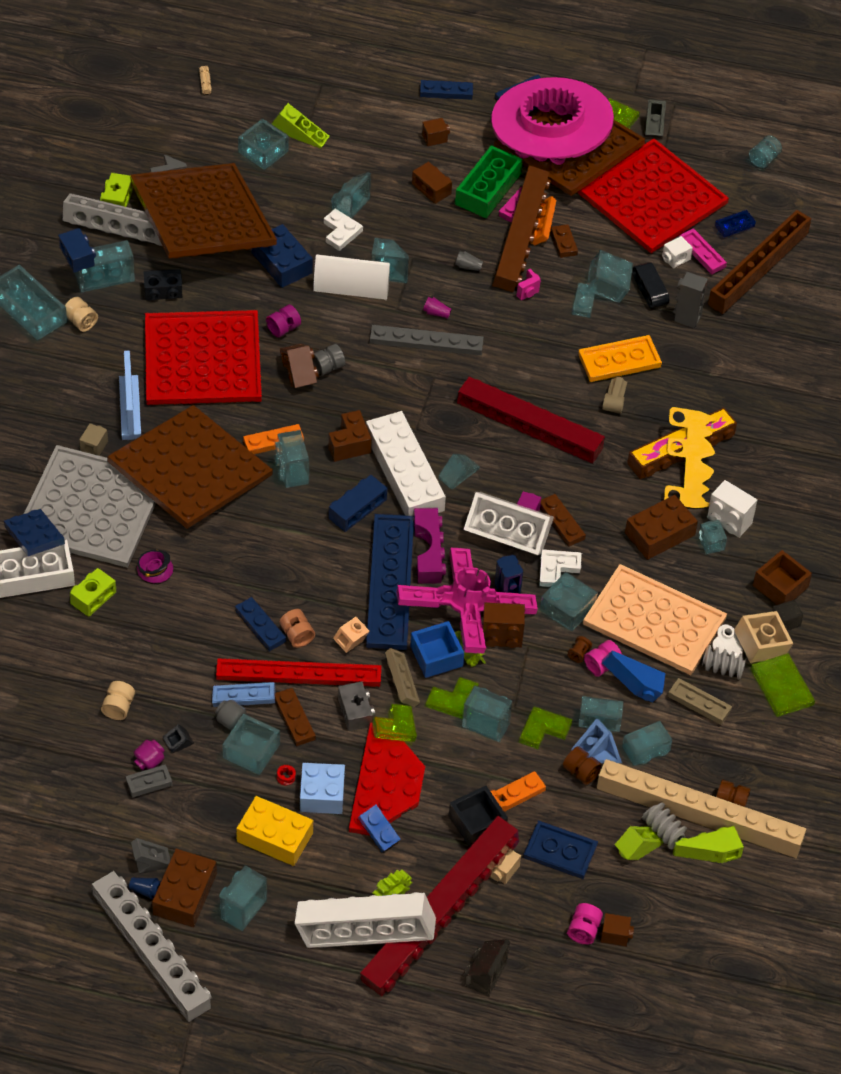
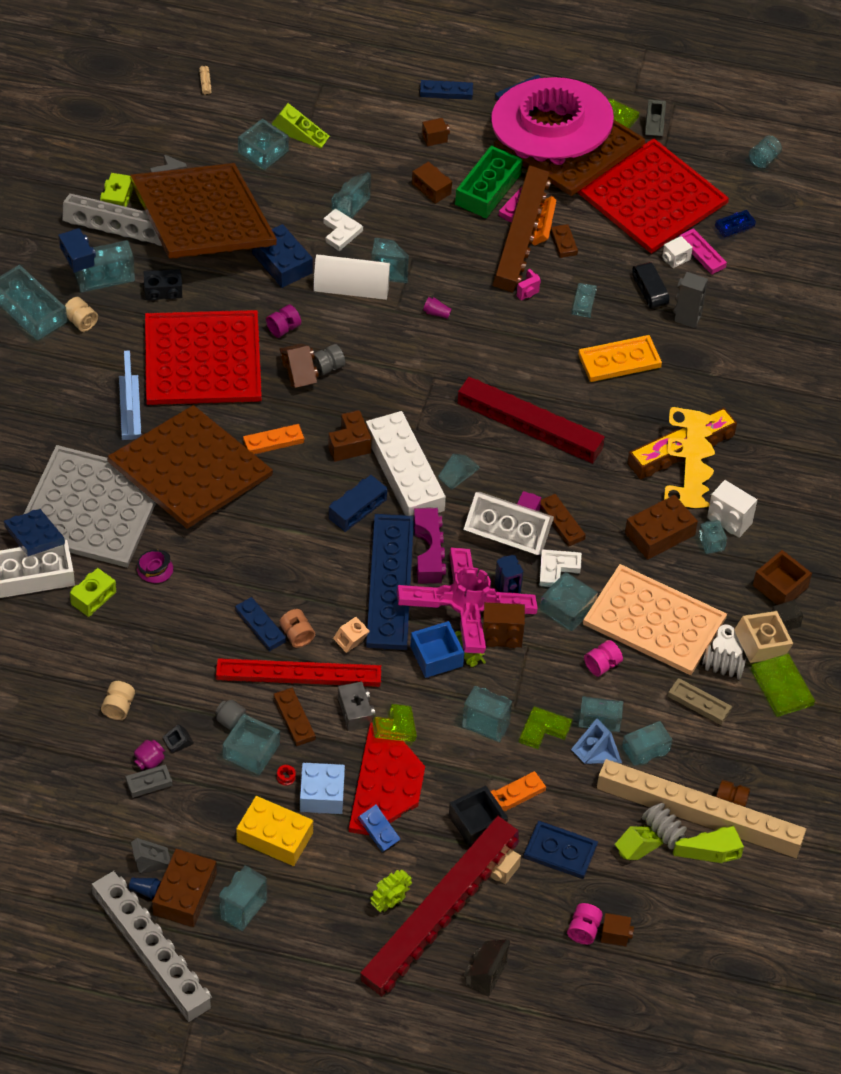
(94, 439): dark tan brick -> none
(245, 693): medium blue tile -> none
(292, 459): clear light blue piece -> none
(365, 920): white brick -> none
(402, 677): dark tan plate -> none
(426, 340): dark grey plate -> none
(451, 702): clear neon green plate -> none
(468, 261): dark grey cone -> none
(579, 649): reddish brown bush -> none
(582, 765): reddish brown wheel -> none
(609, 276): clear light blue piece -> none
(615, 397): dark tan piece -> none
(636, 676): blue slope -> none
(759, 262): reddish brown brick -> none

